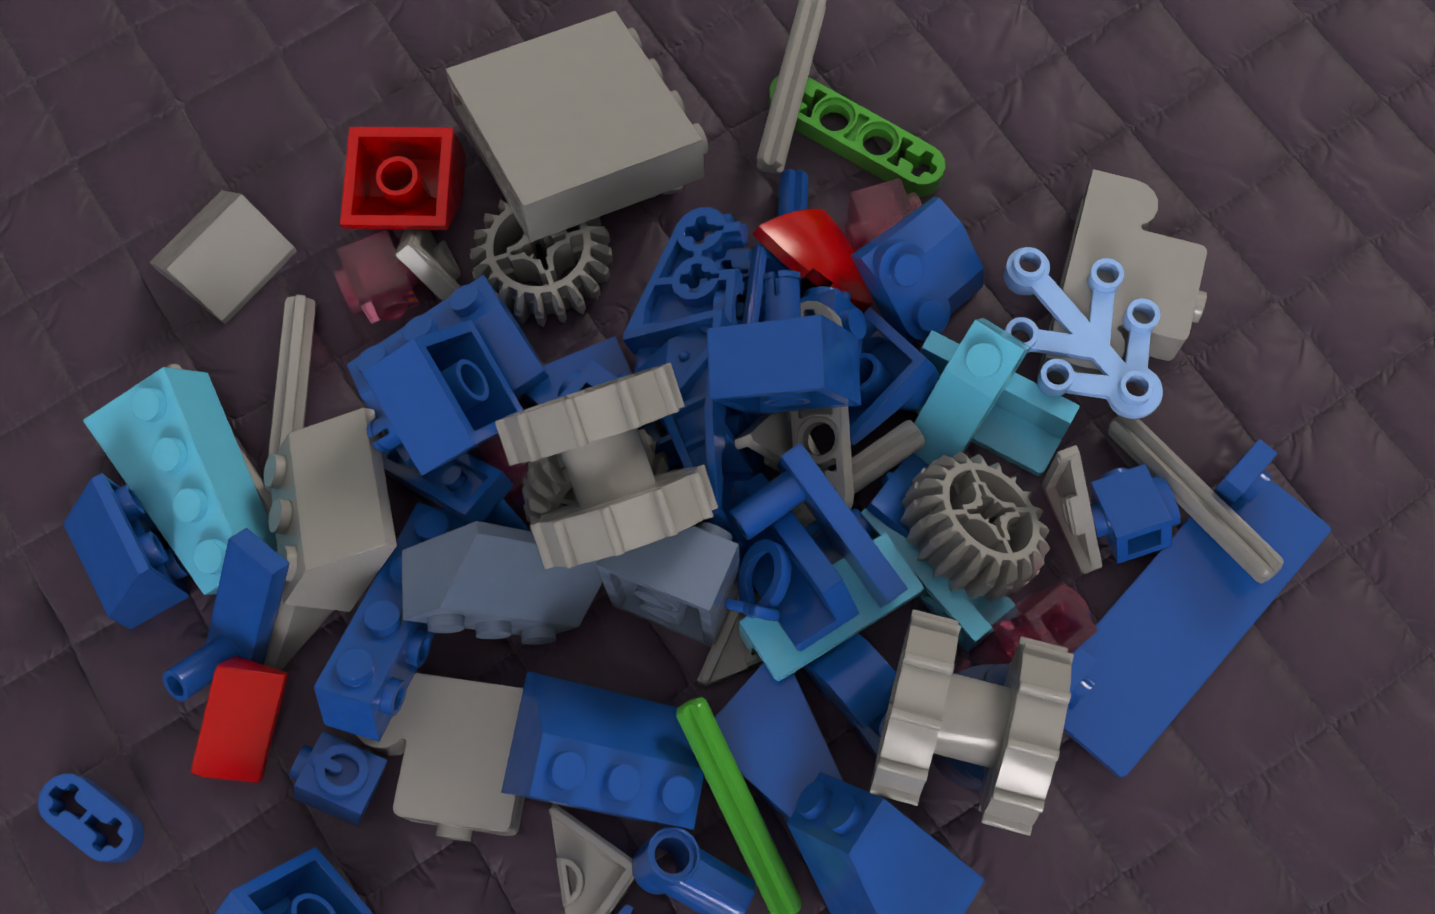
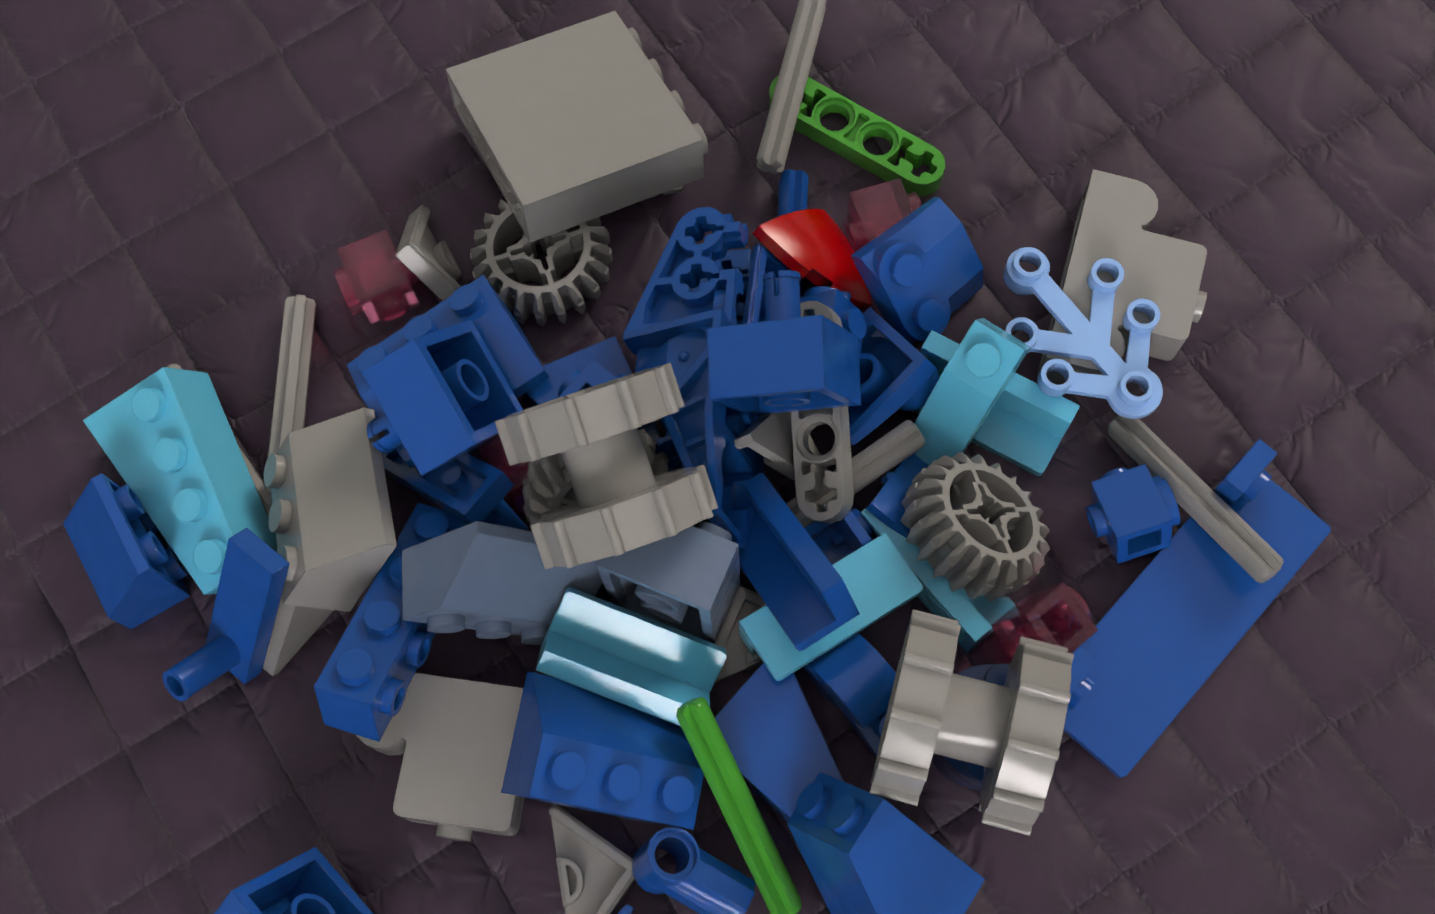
(82, 829): blue beam -> none
(224, 255): light grey slope -> none
(239, 721): red slope -> none
(337, 777): blue brick -> none
(402, 178): red slope -> none
(627, 656): none -> medium azure panel
(768, 604): blue piece -> none
(806, 483): blue piece -> none
(1069, 501): light grey tile -> none

